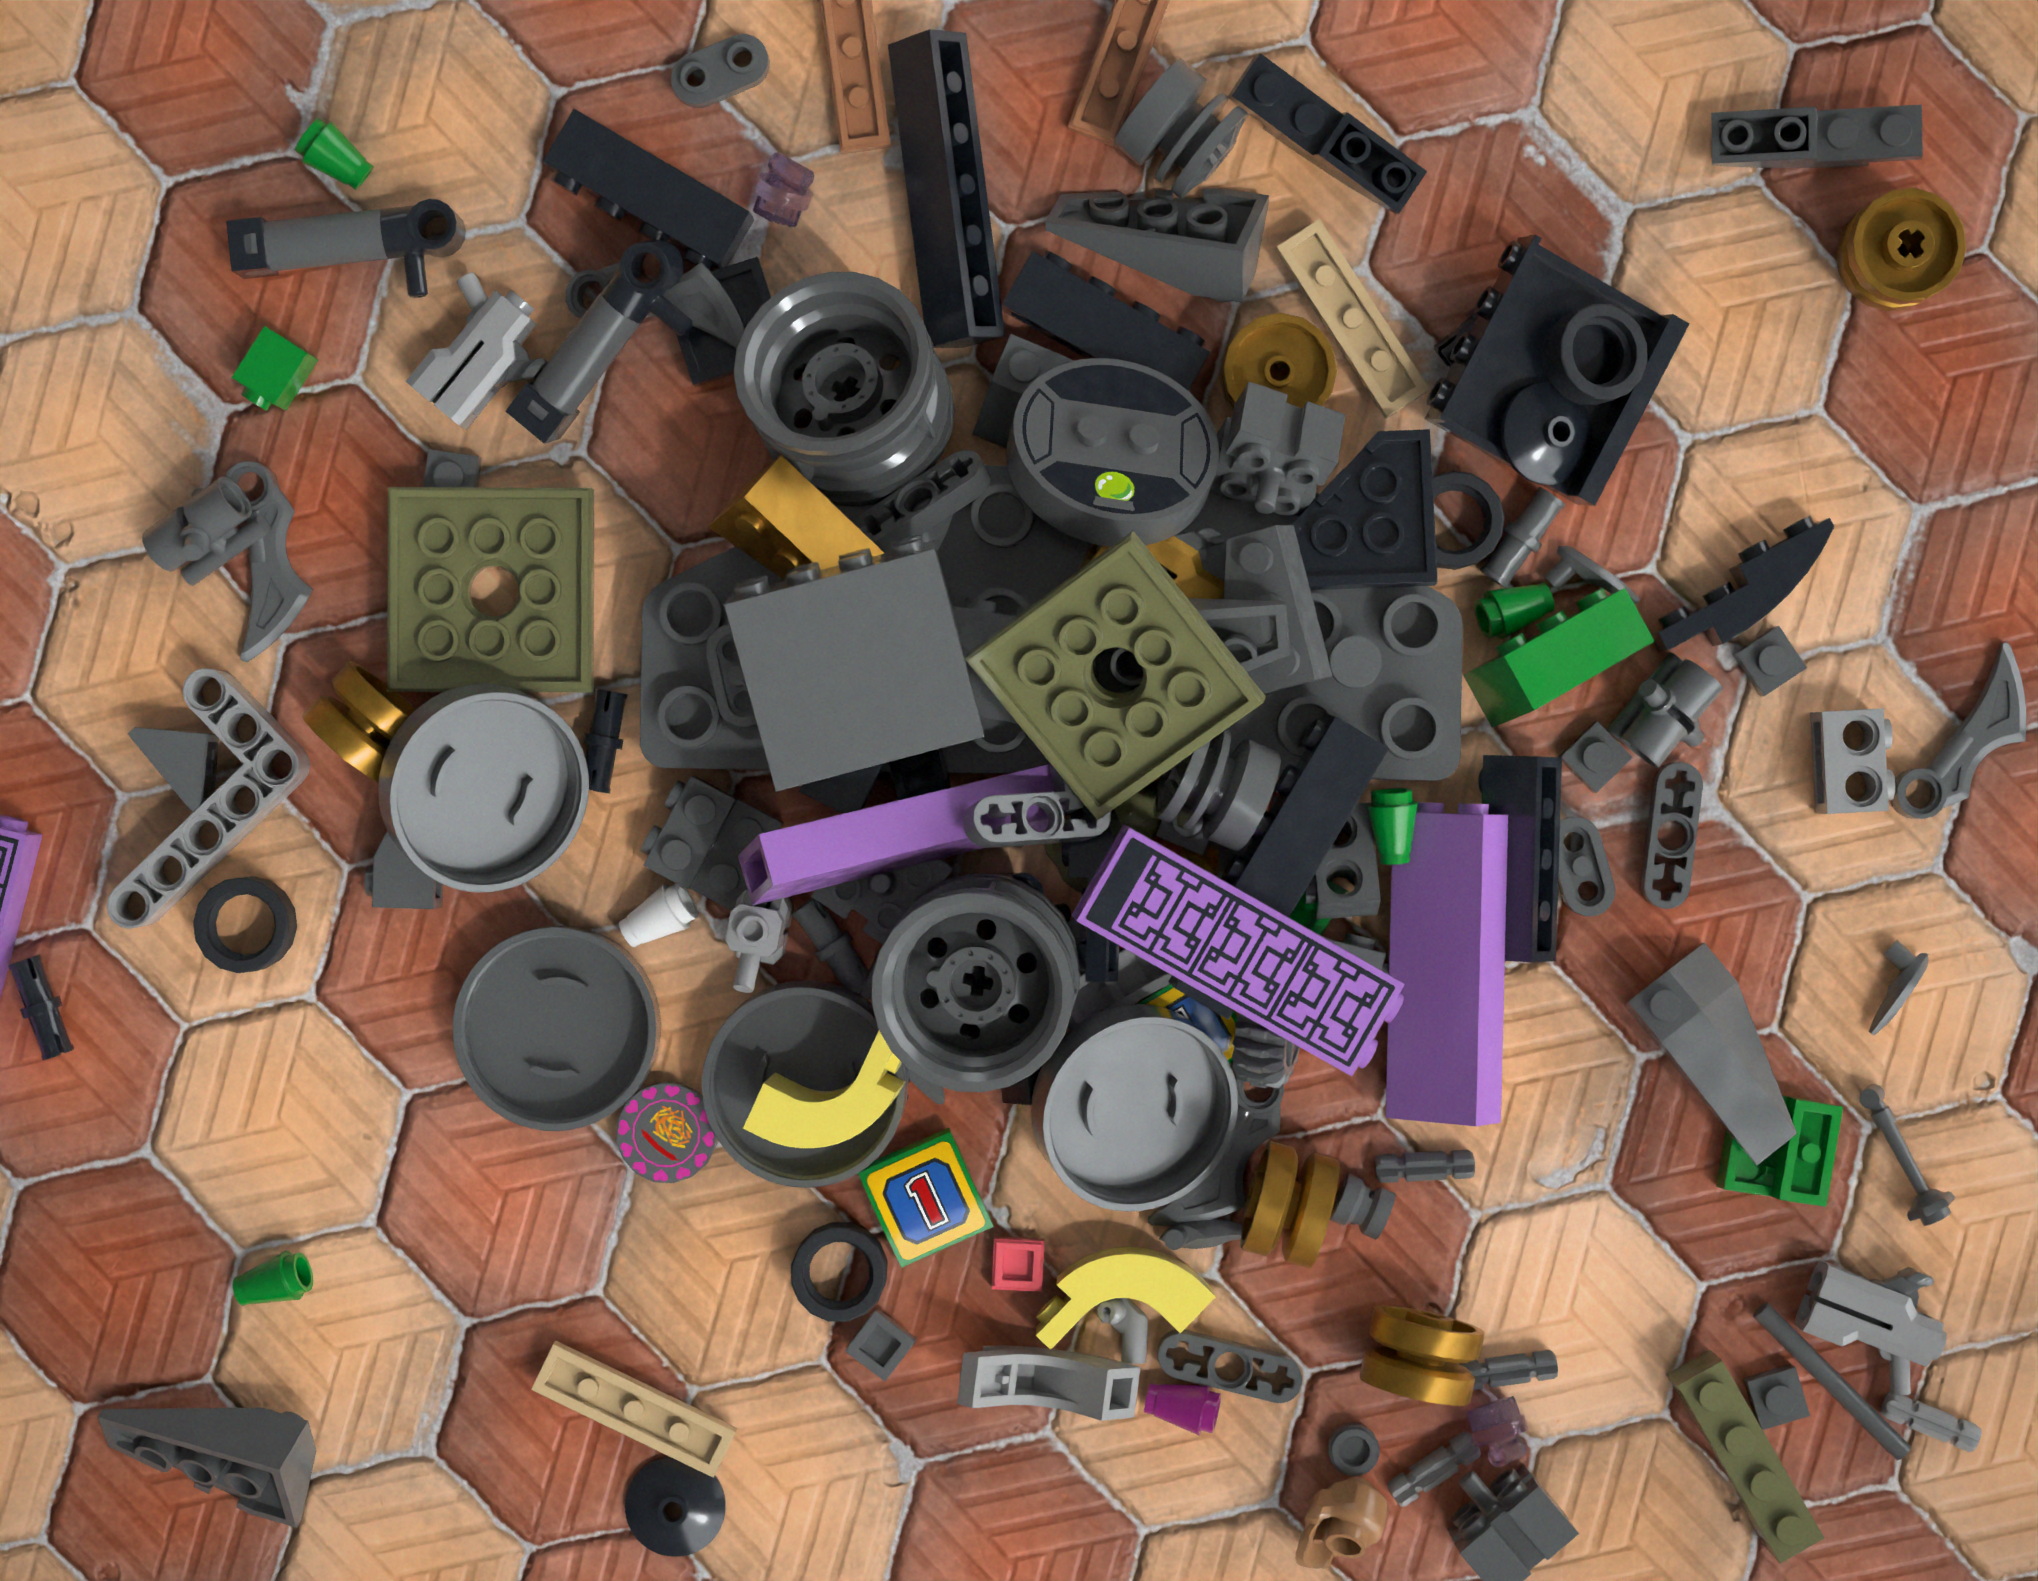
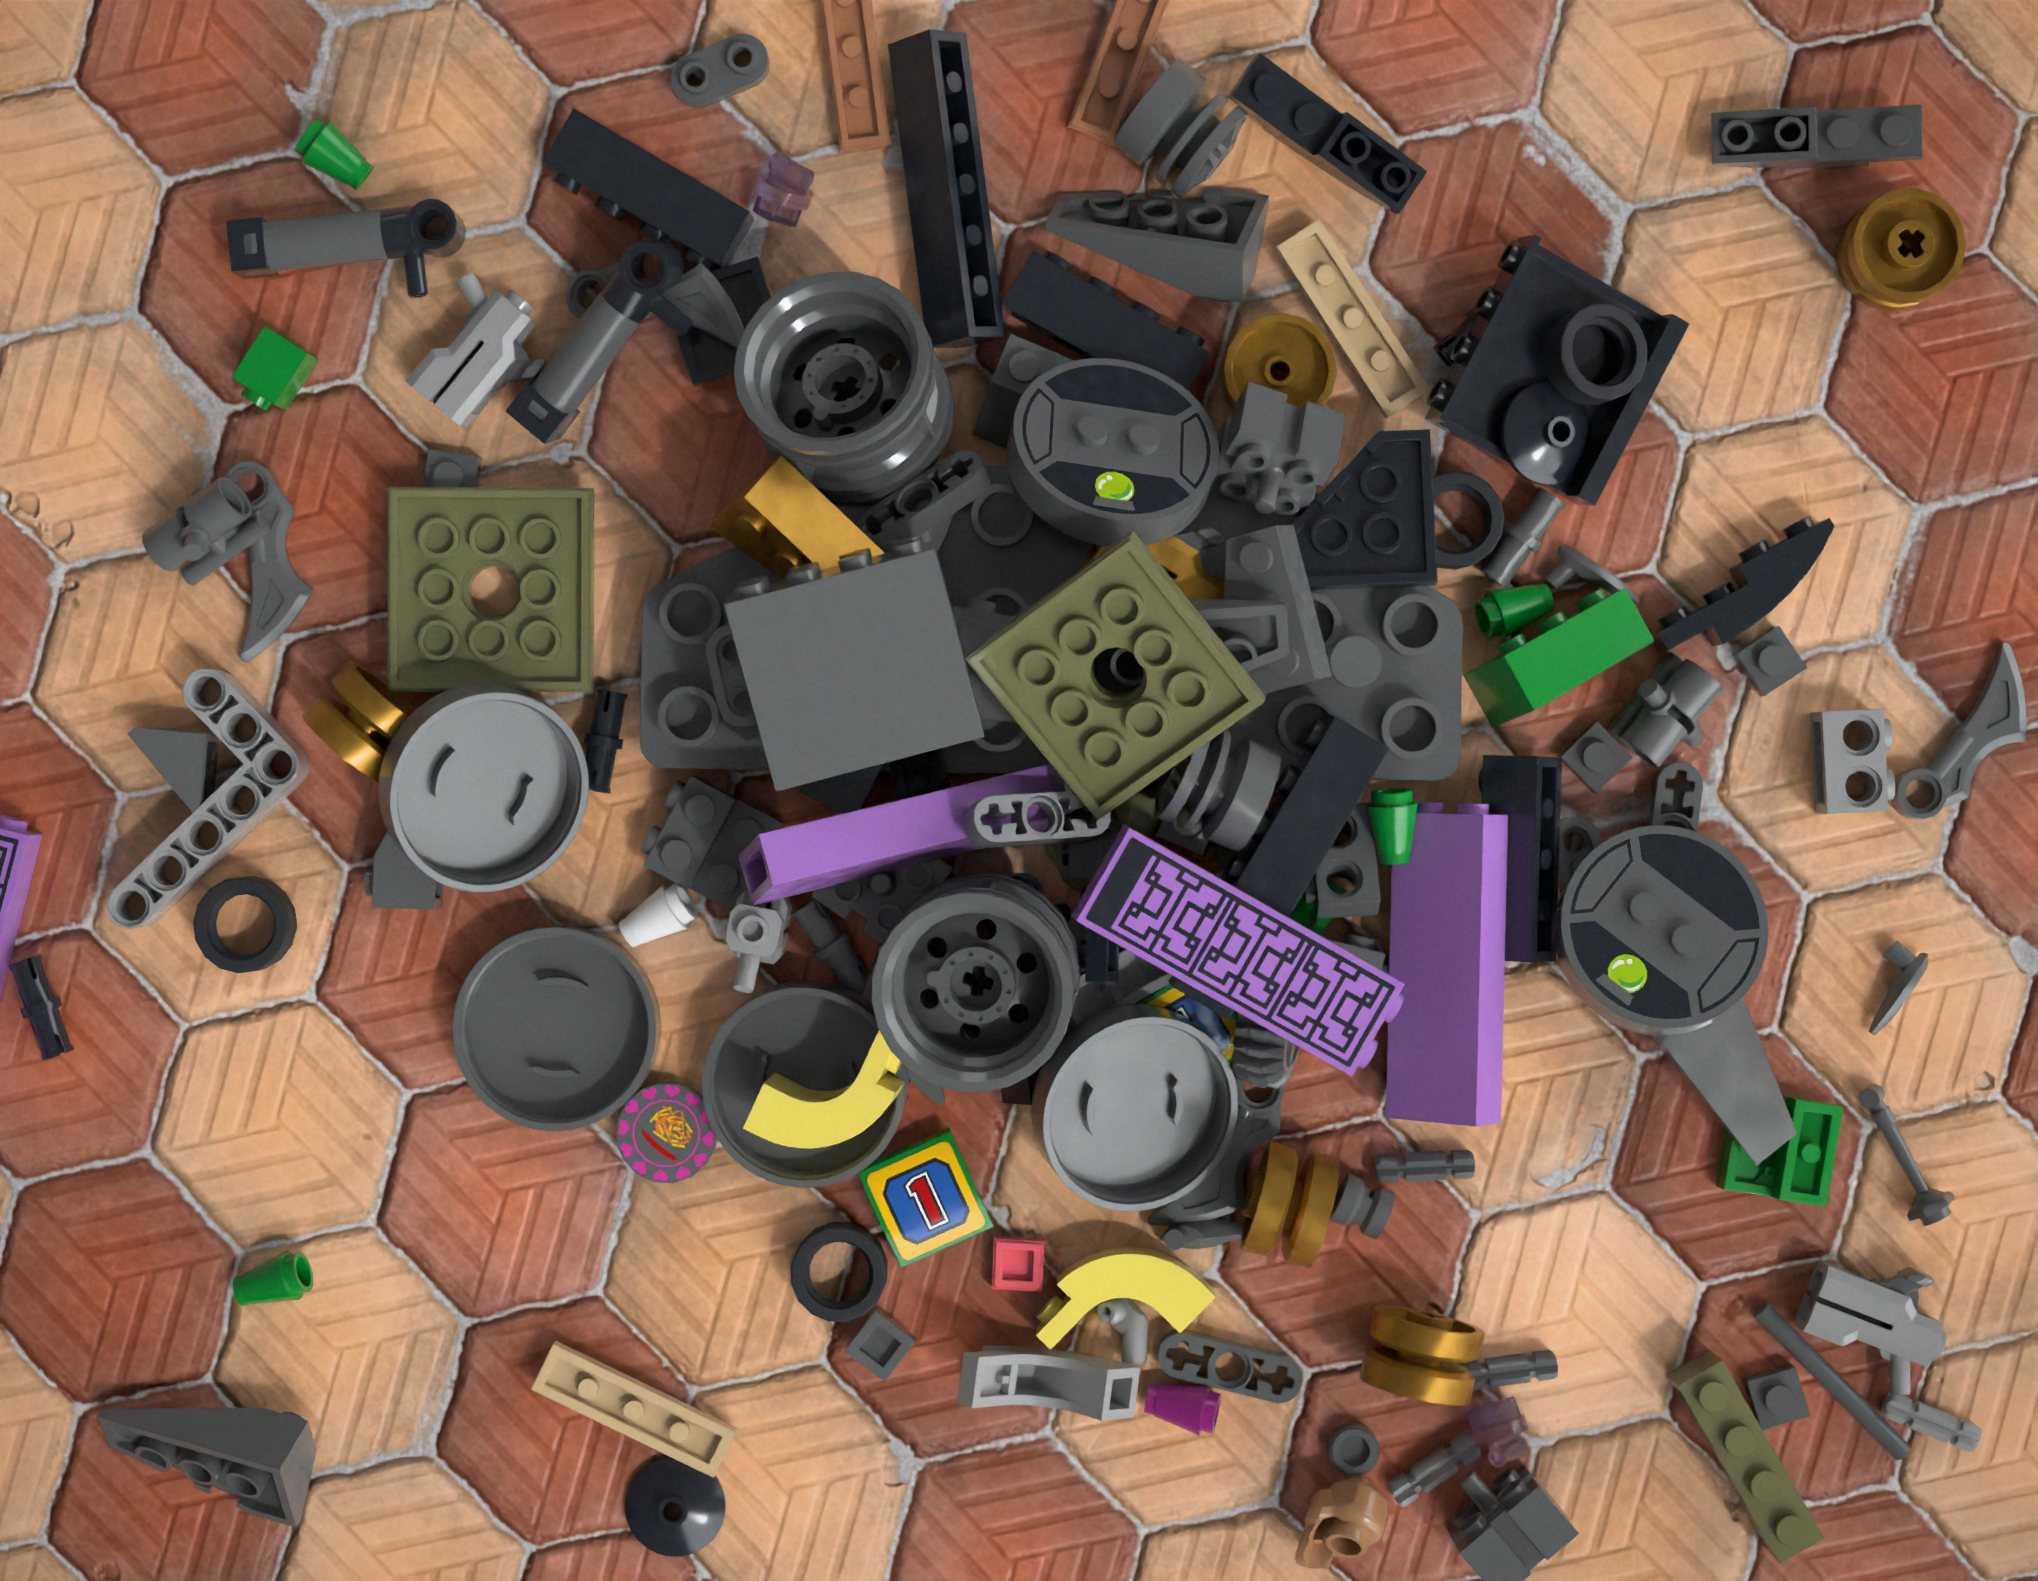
(1661, 930): none -> piece

